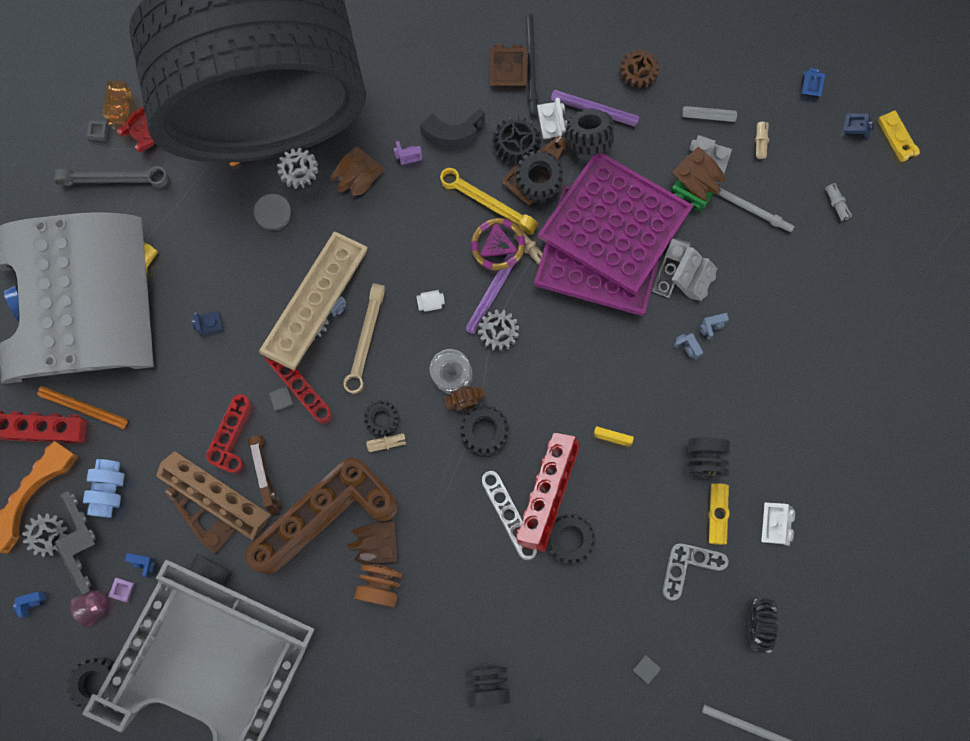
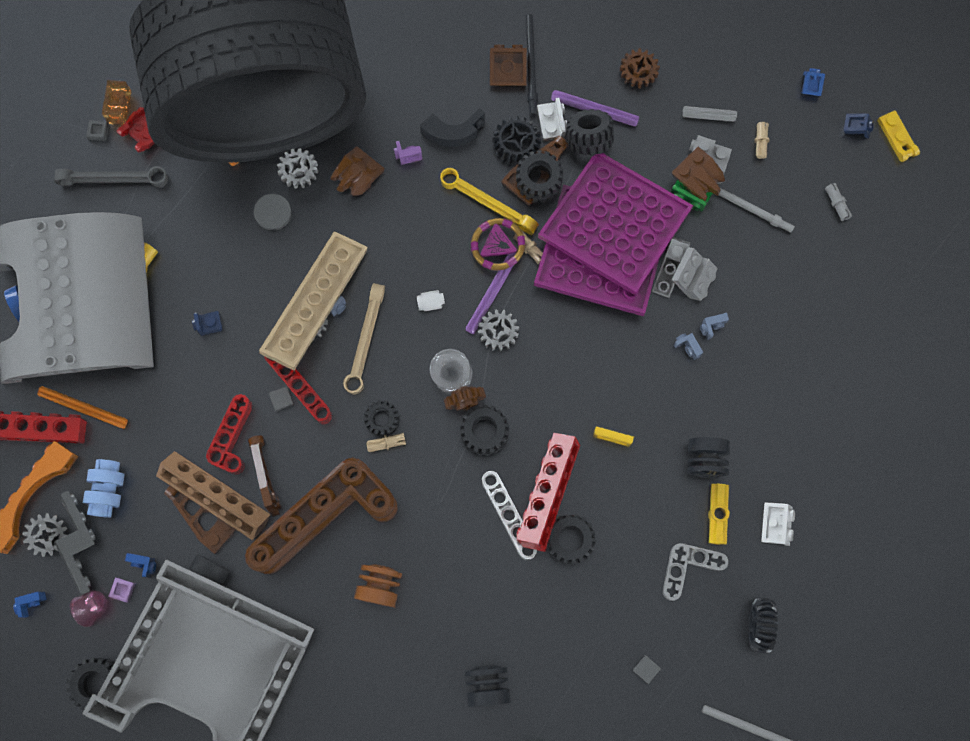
(375, 543): reddish brown plate -> none

